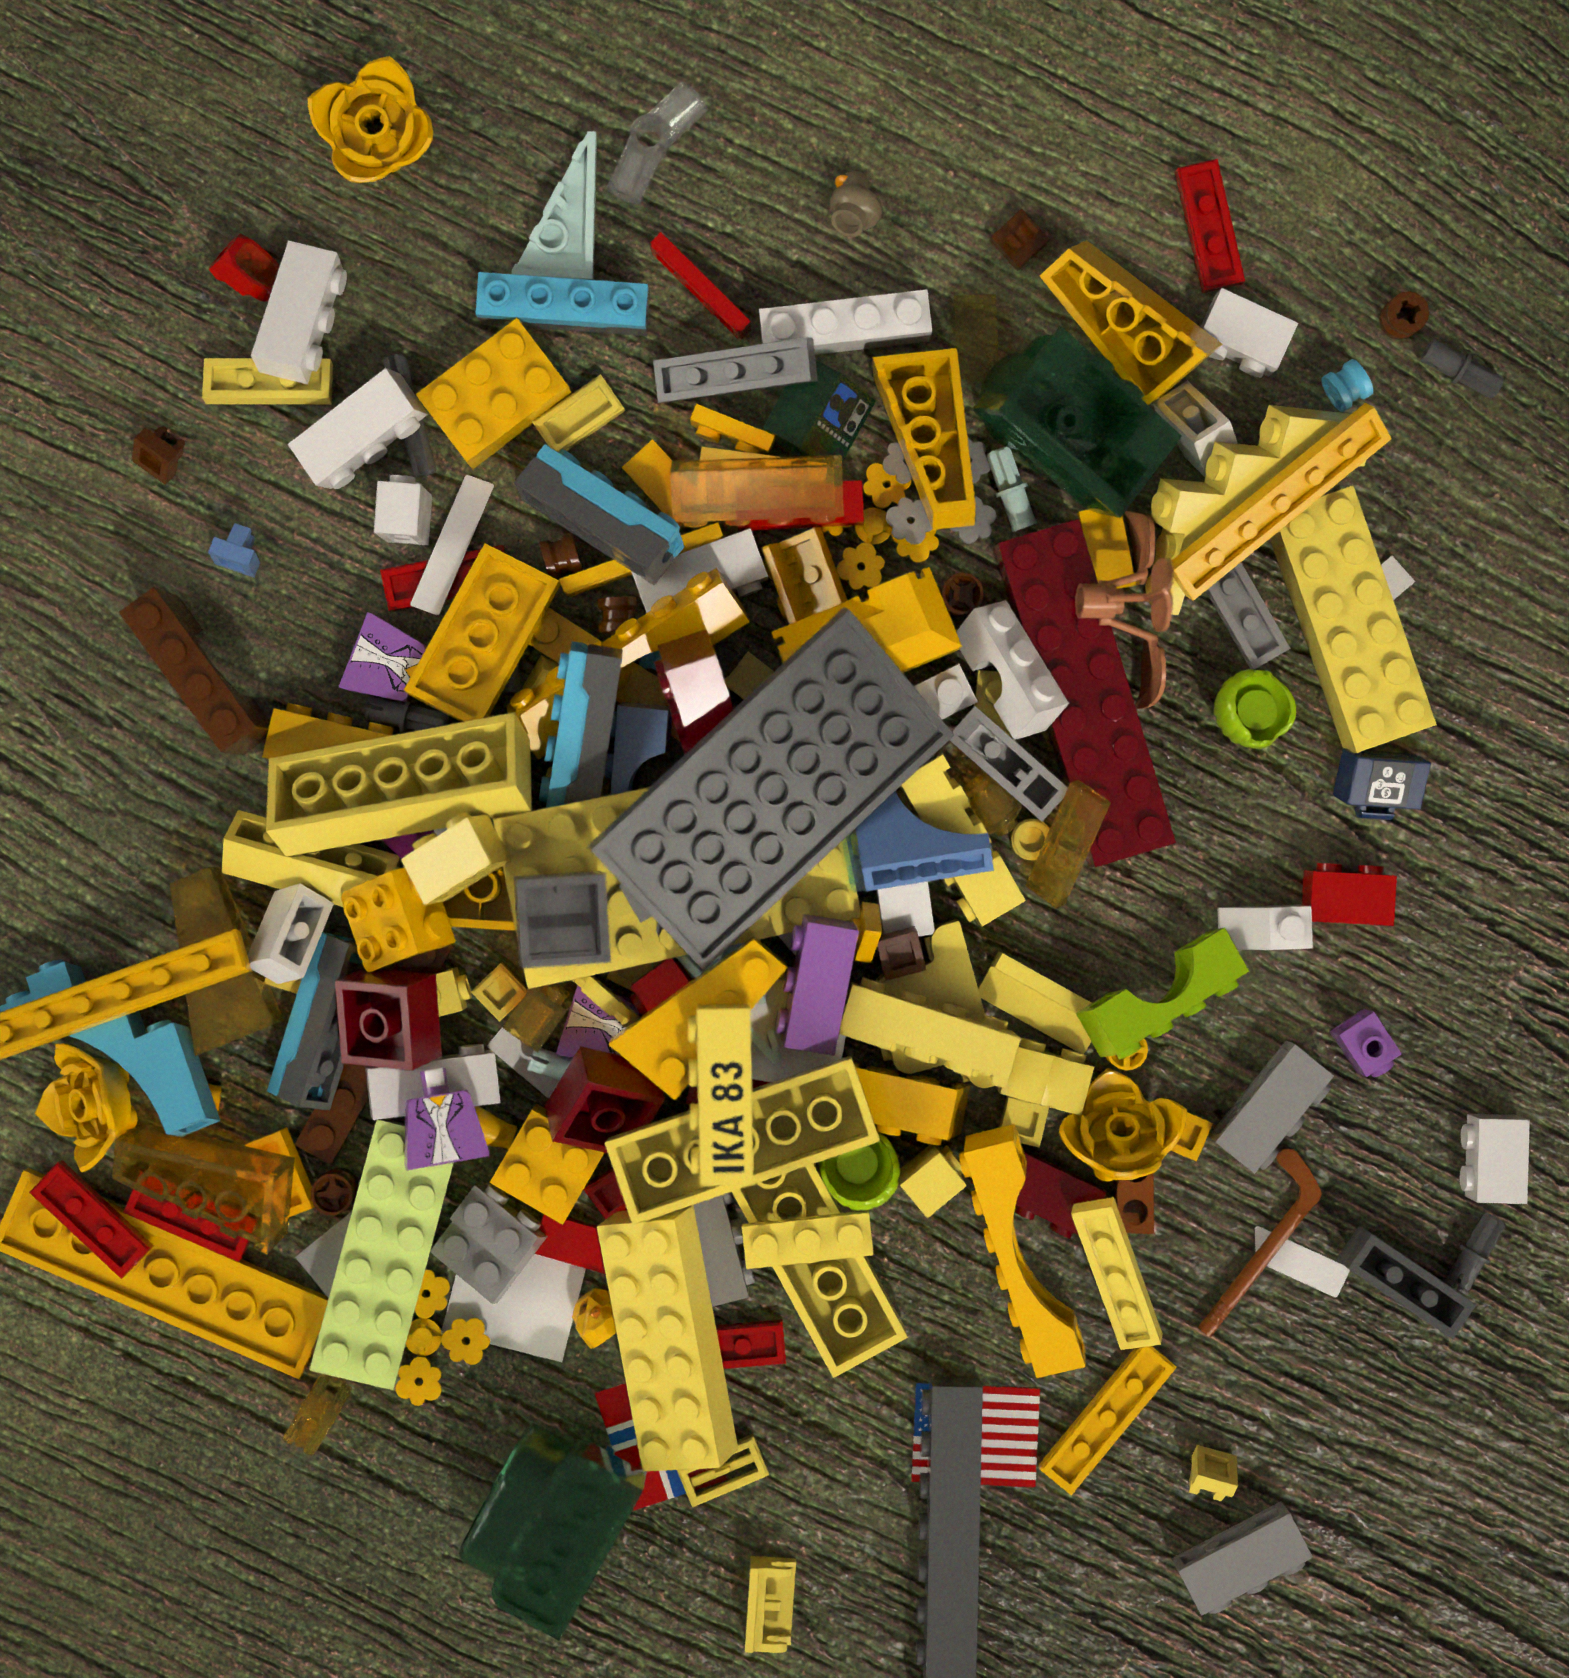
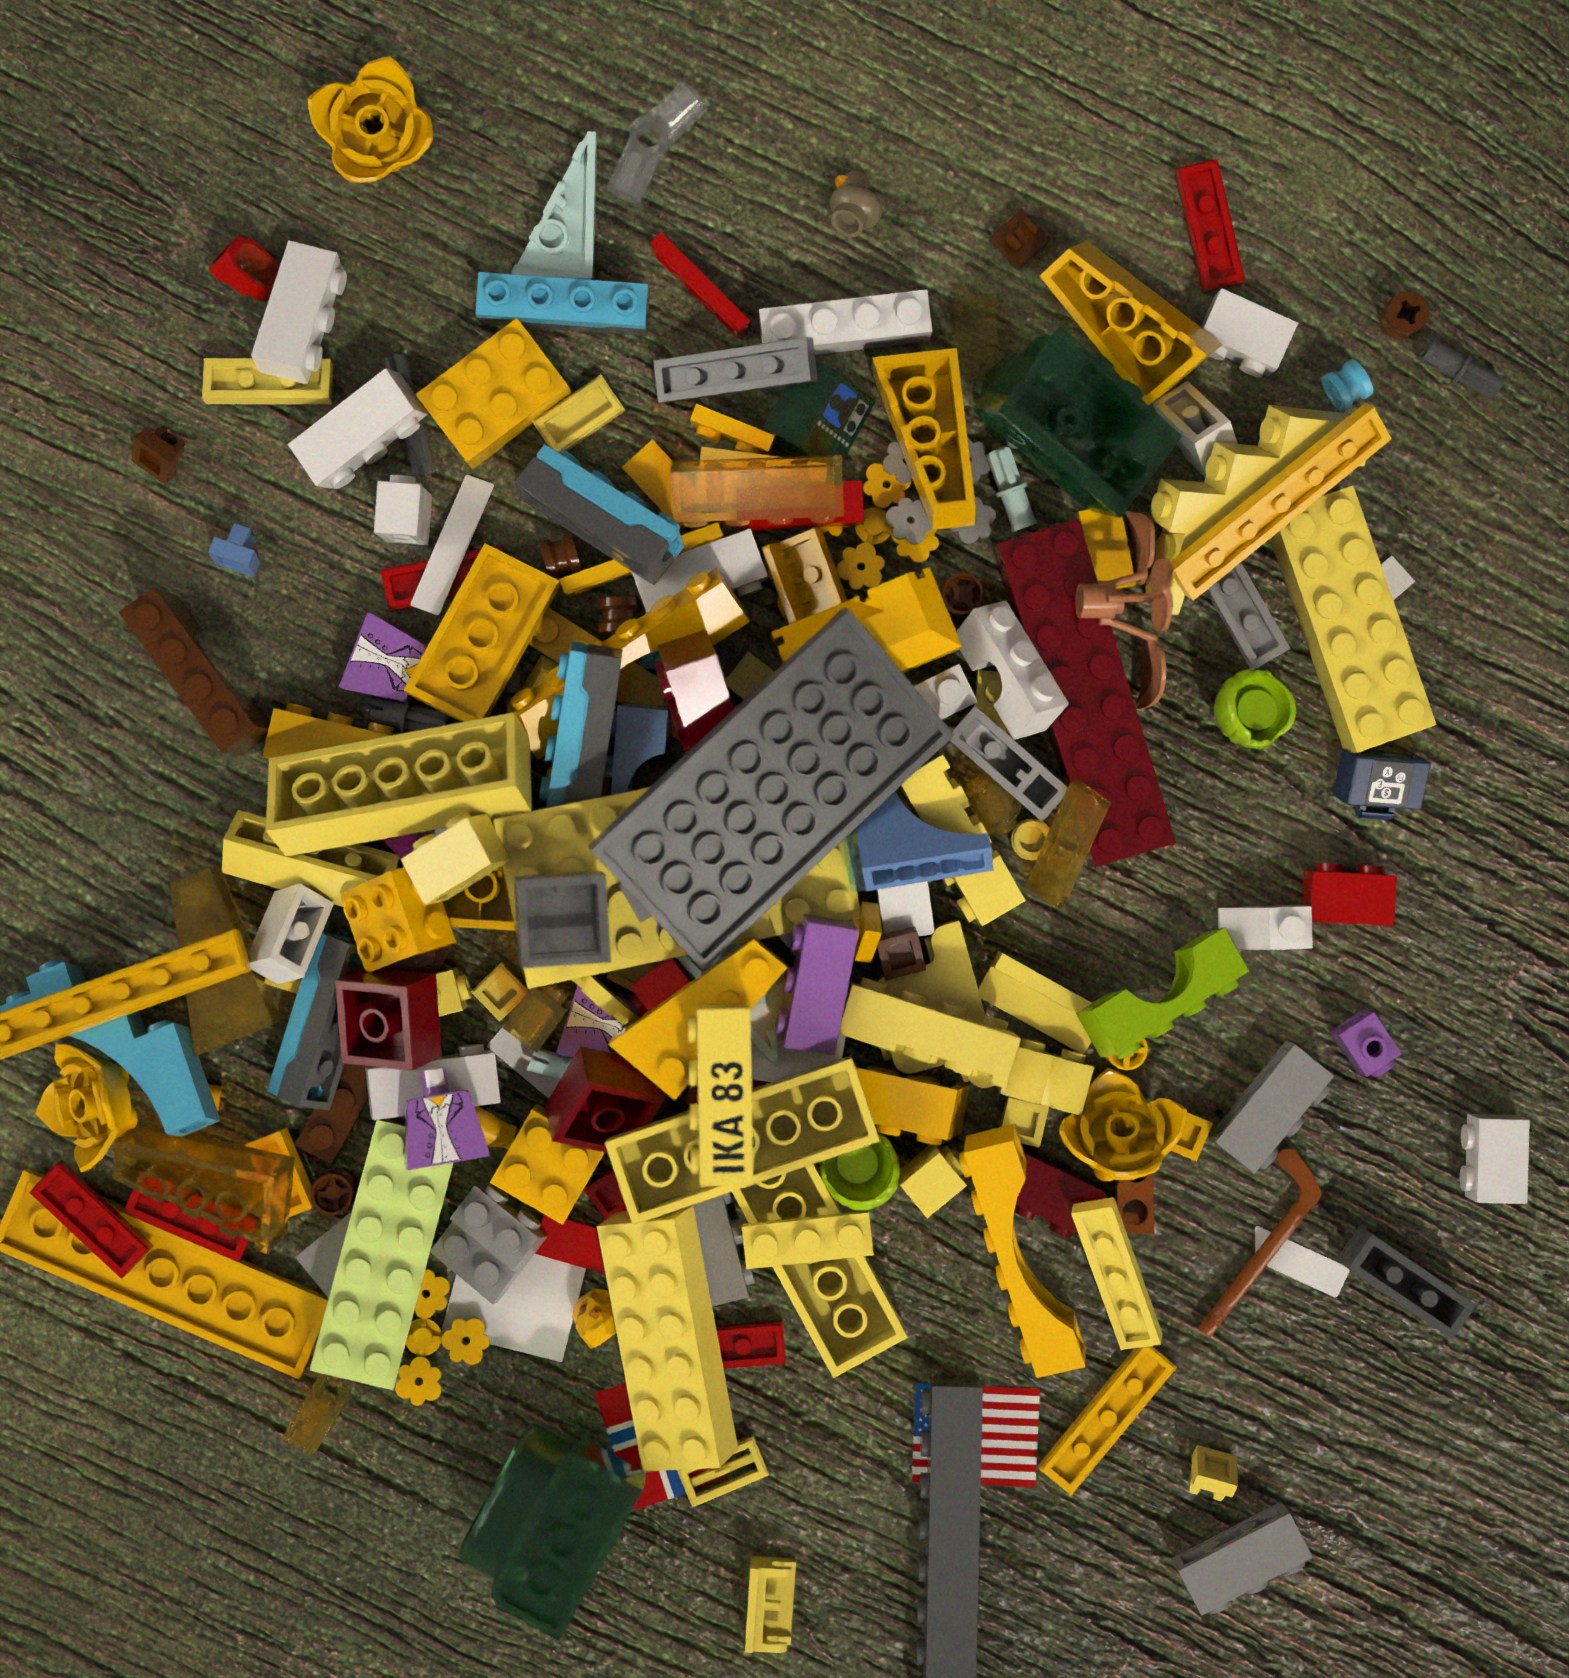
(1475, 1252): dark grey axle -> none

